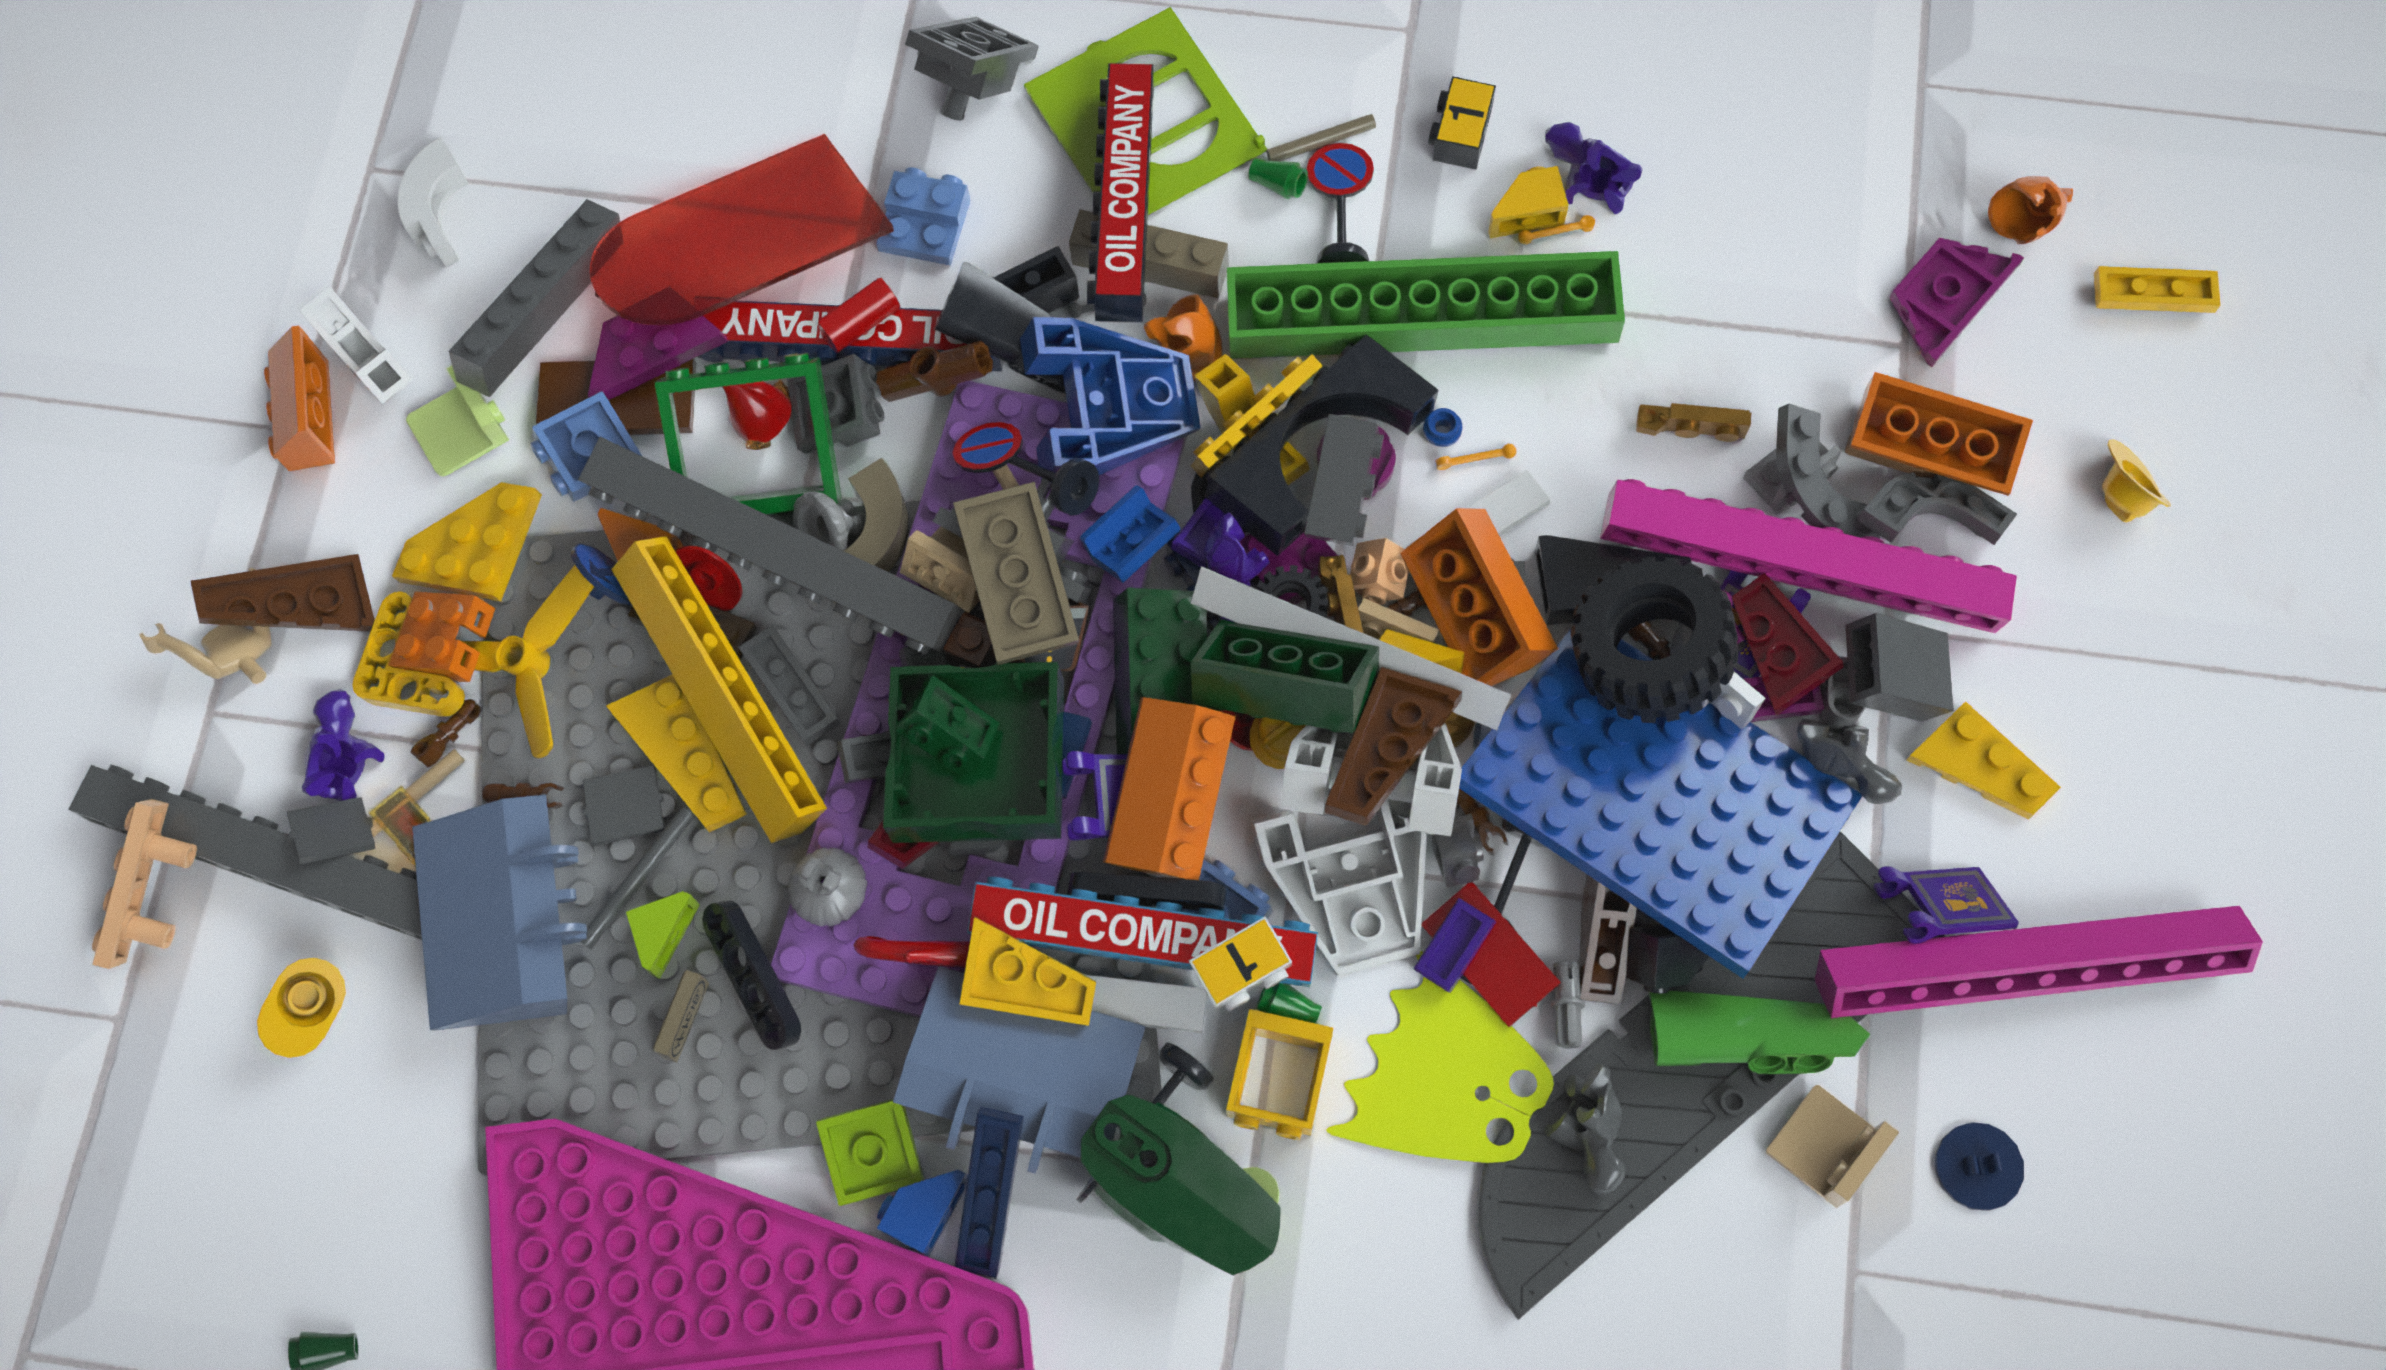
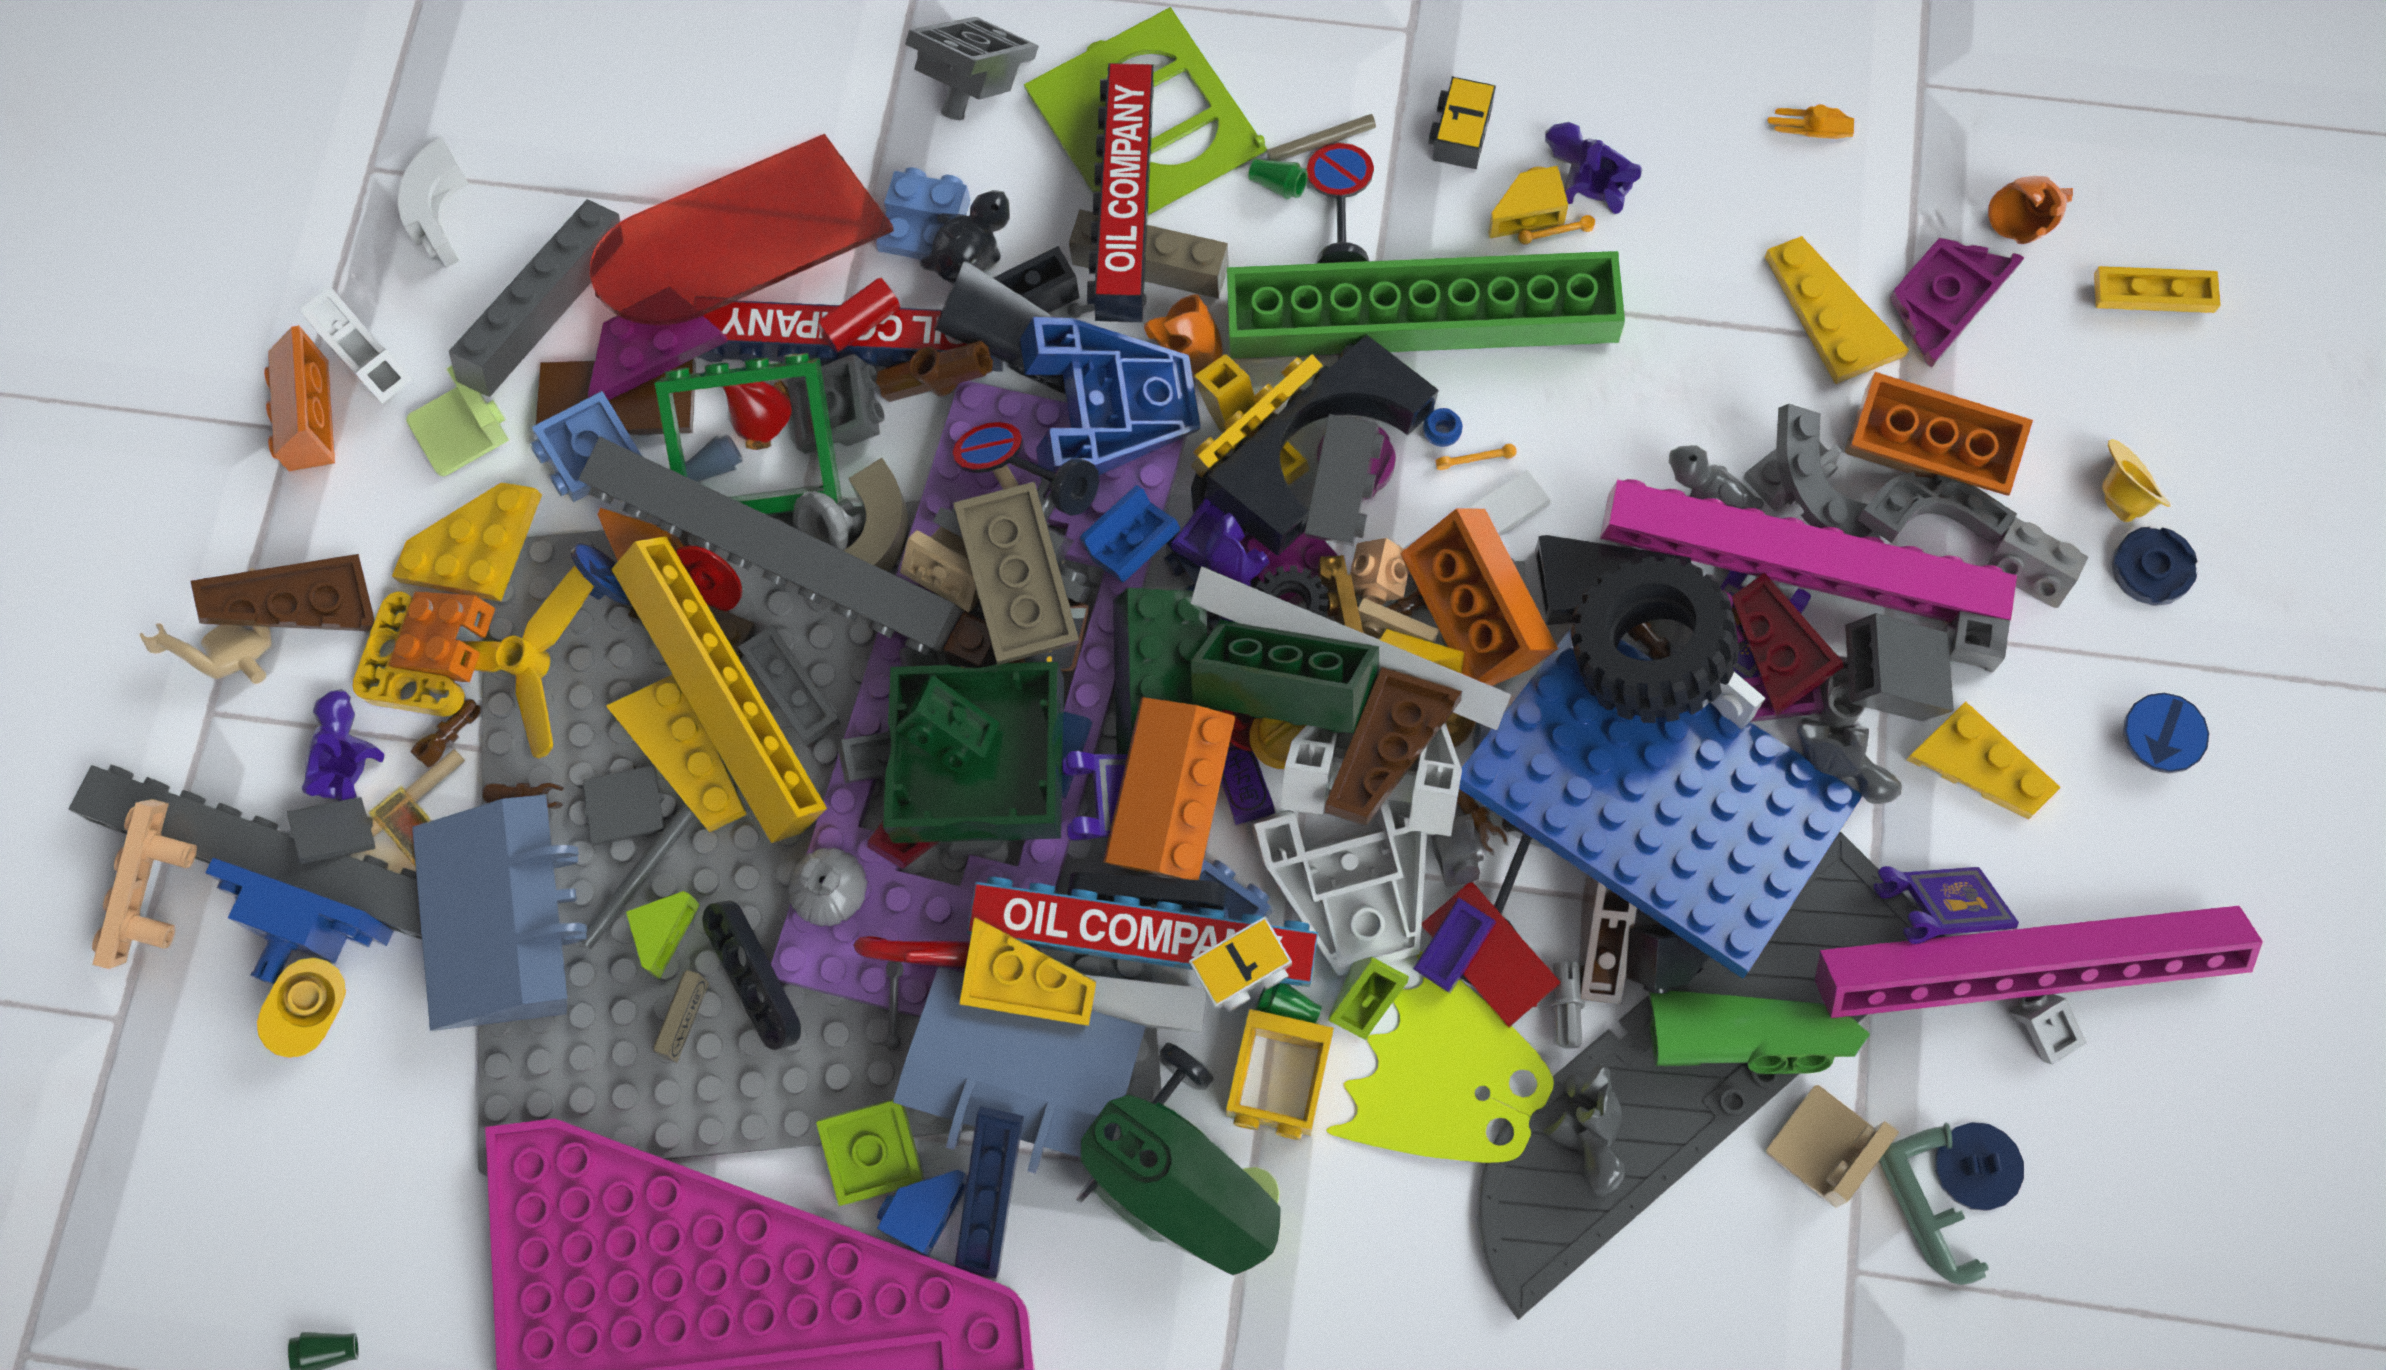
(292, 919): none -> blue brick
(714, 459): none -> sand blue cone
(894, 971): none -> dark grey hinge
(968, 237): none -> black animal
(1245, 787): none -> dark purple tile
(1366, 996): none -> lime slope
(1692, 420): pearl gold hinge -> none
(1706, 481): none -> dark grey animal
(1817, 122): none -> light orange piece
(1833, 315): none -> yellow wing
(1916, 1208): none -> sand green piece
(1986, 633): none -> flat silver brick
(2041, 562): none -> light grey bracket
(2050, 1026): none -> light grey bracket
(2155, 565): none -> dark blue tile
(2166, 733): none -> blue piece

